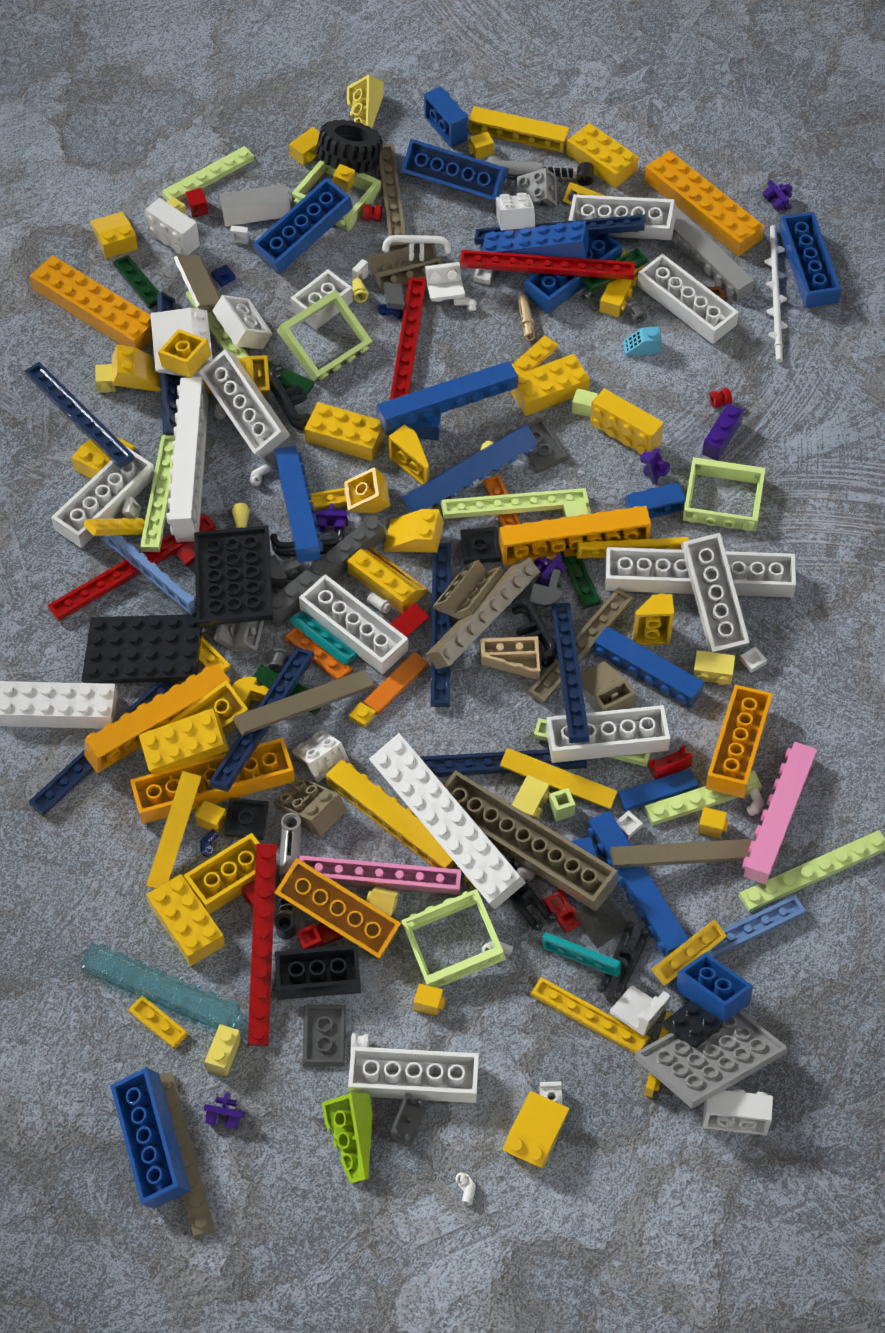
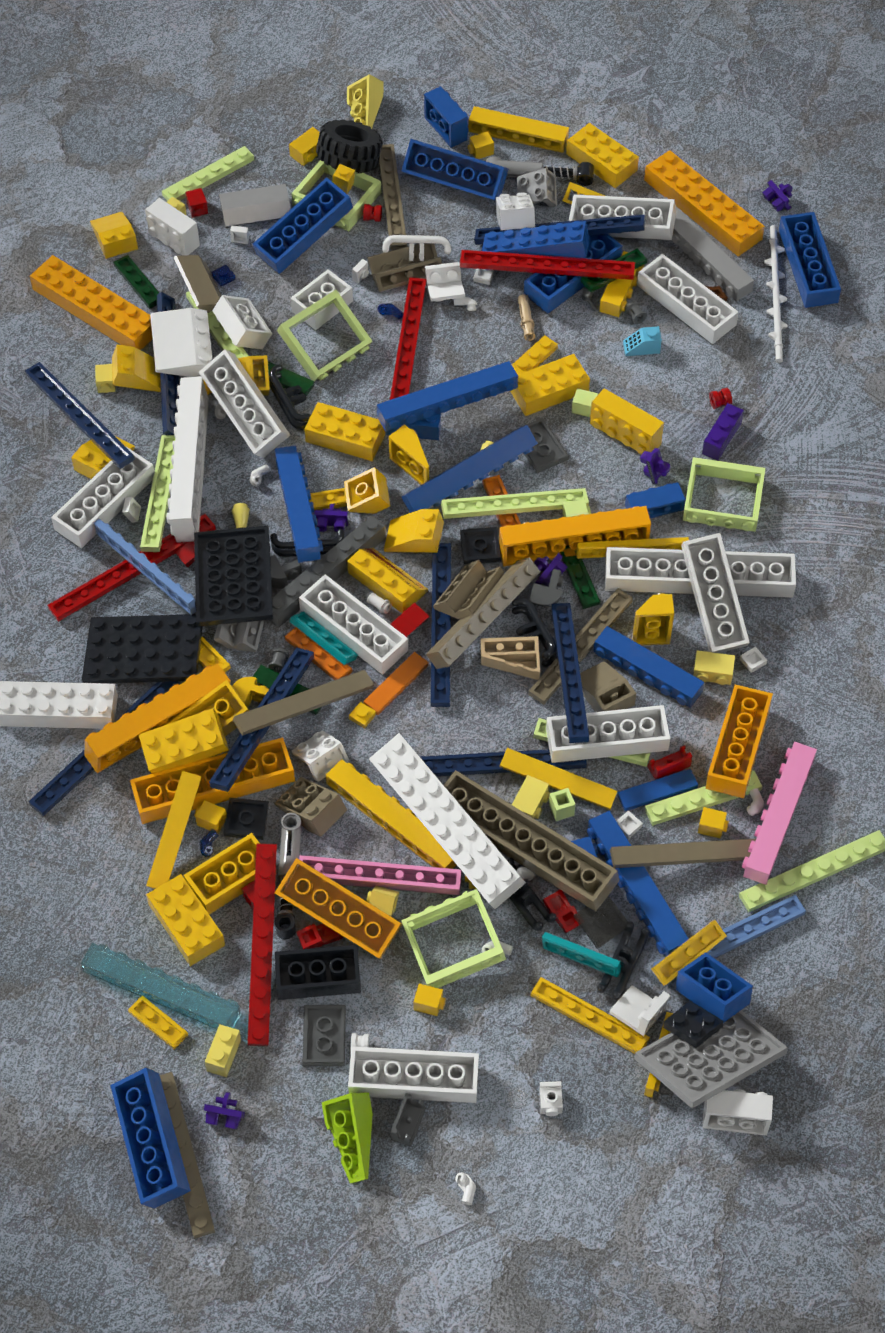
(114, 527): yellow plate -> none
(184, 353): yellow brick -> none
(360, 292): light yellow cone -> none
(394, 296): dark grey tile -> none
(536, 1129): yellow slope -> none

